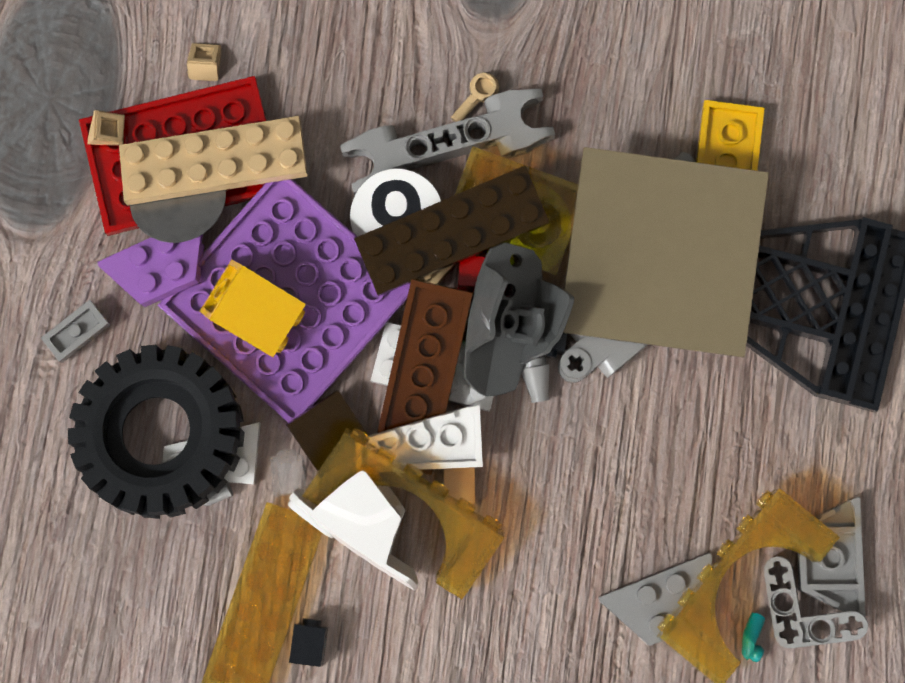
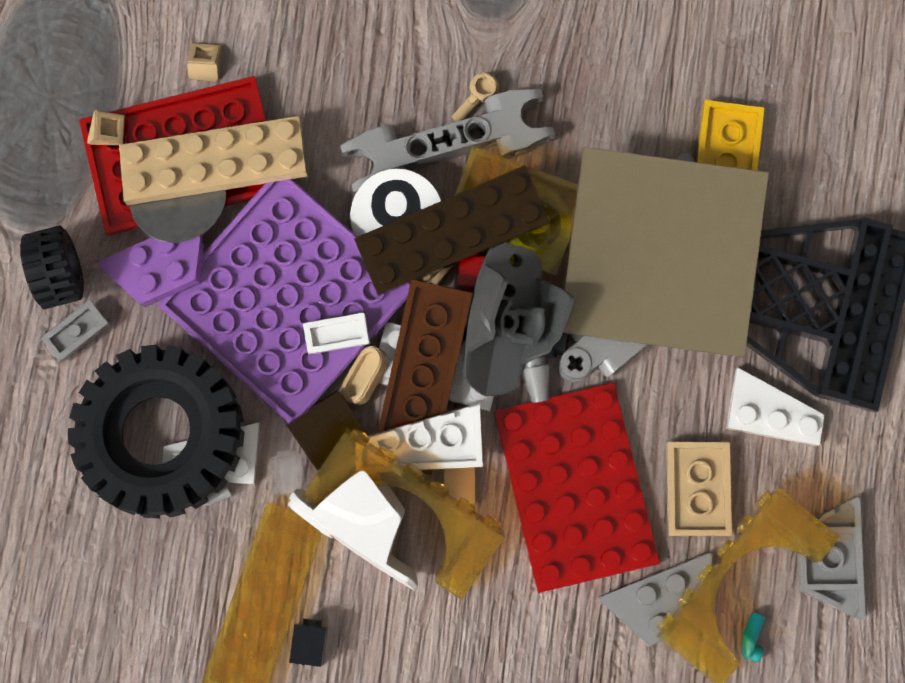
(51, 267): none -> black tyre
(253, 308): yellow slope -> none
(336, 333): none -> white tile
(364, 375): none -> tan tile
(576, 488): none -> red plate
(698, 489): none -> tan plate
(771, 413): none -> white wing
(804, 624): light grey beam -> none

